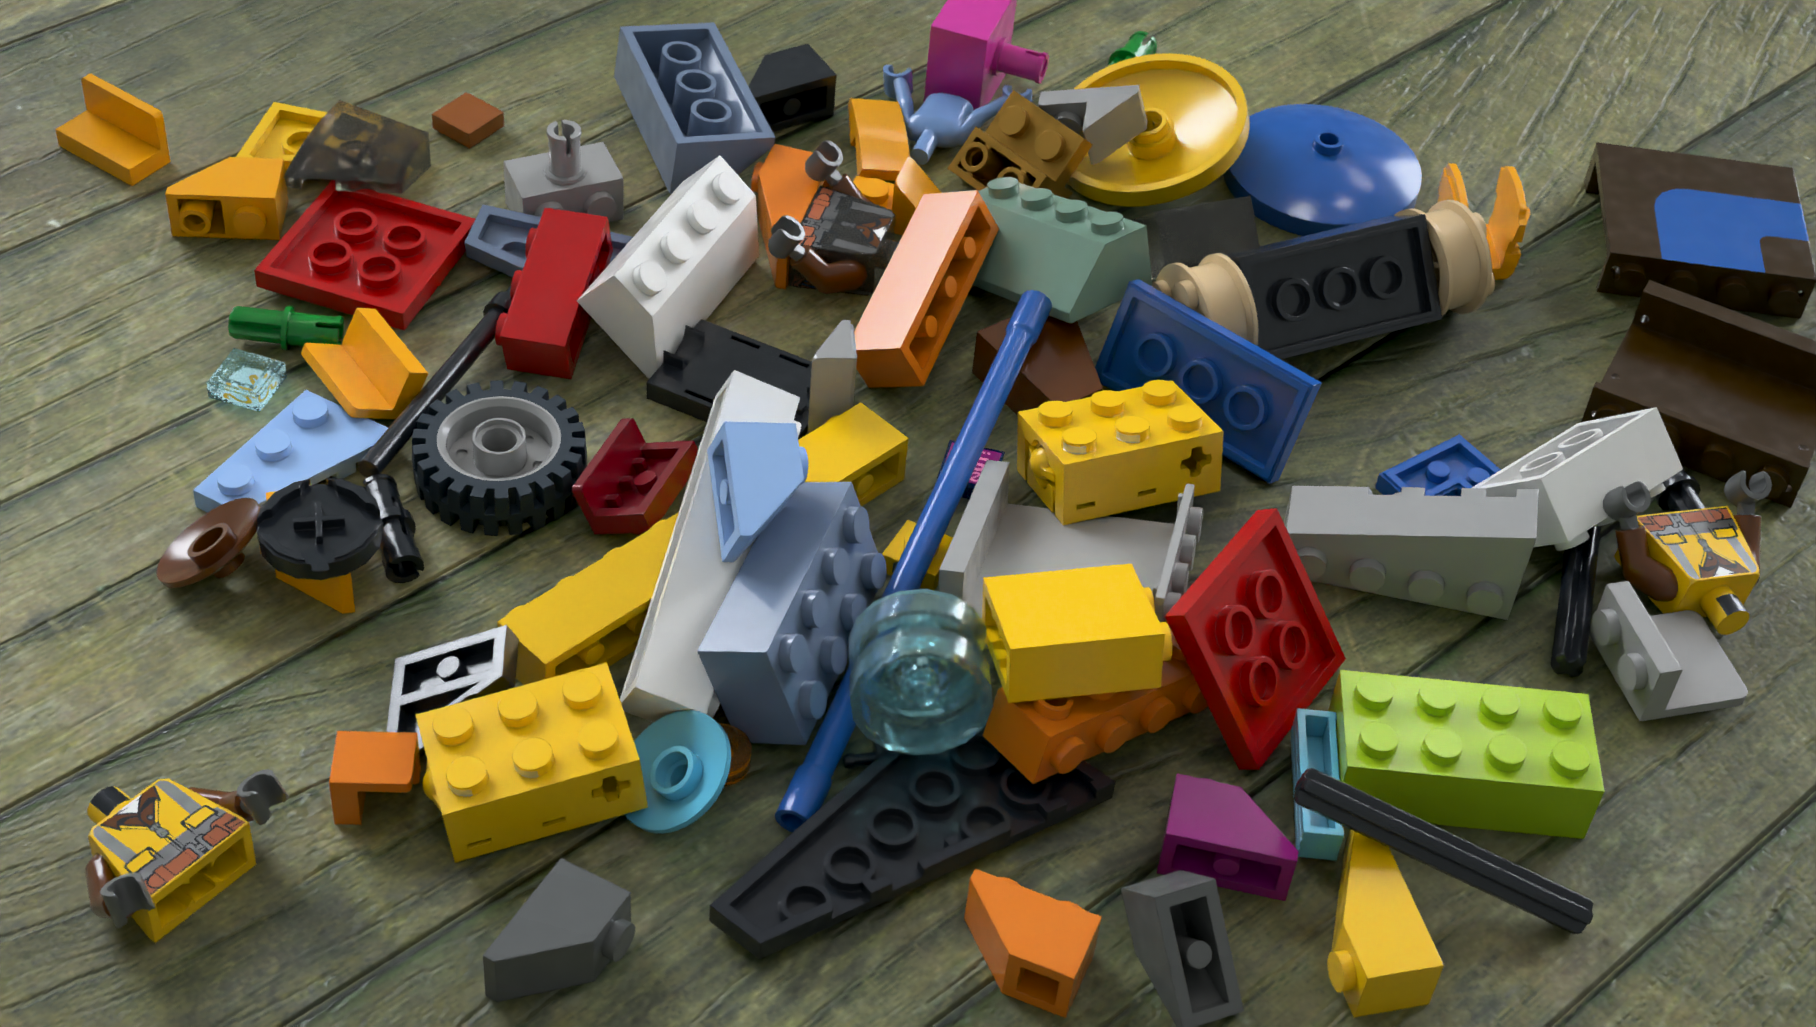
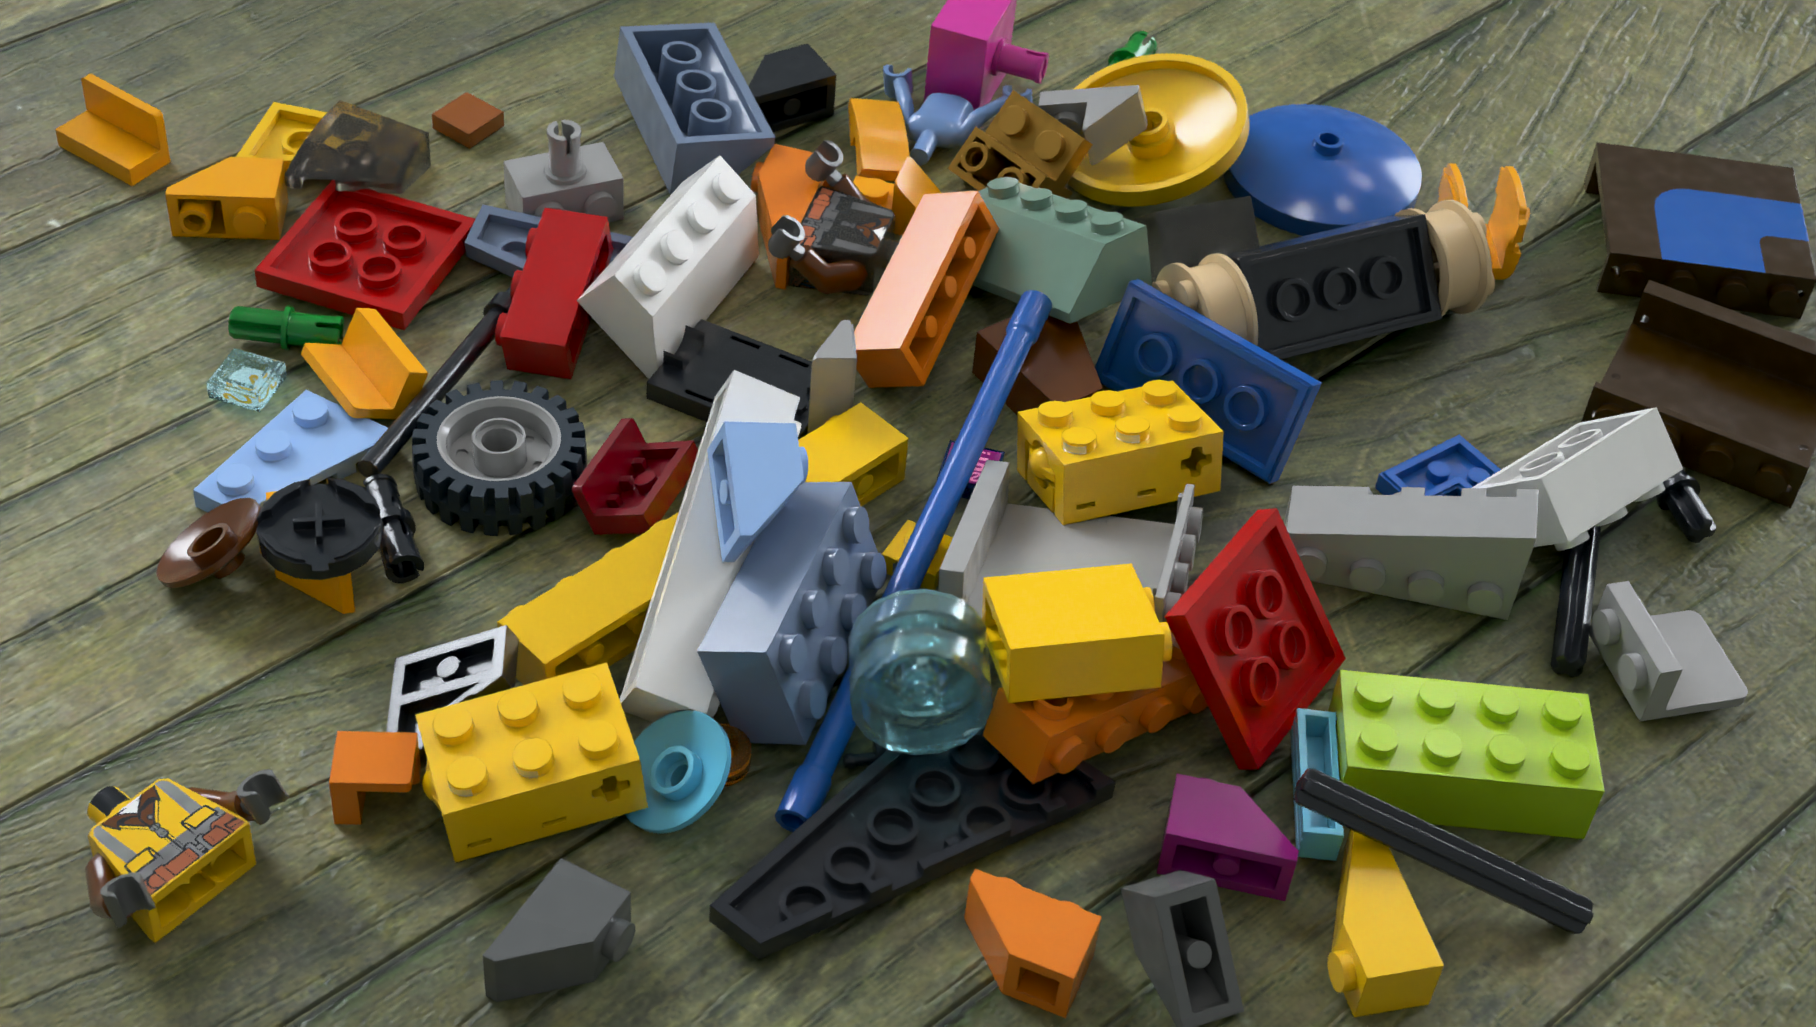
(1696, 556): torso -> none

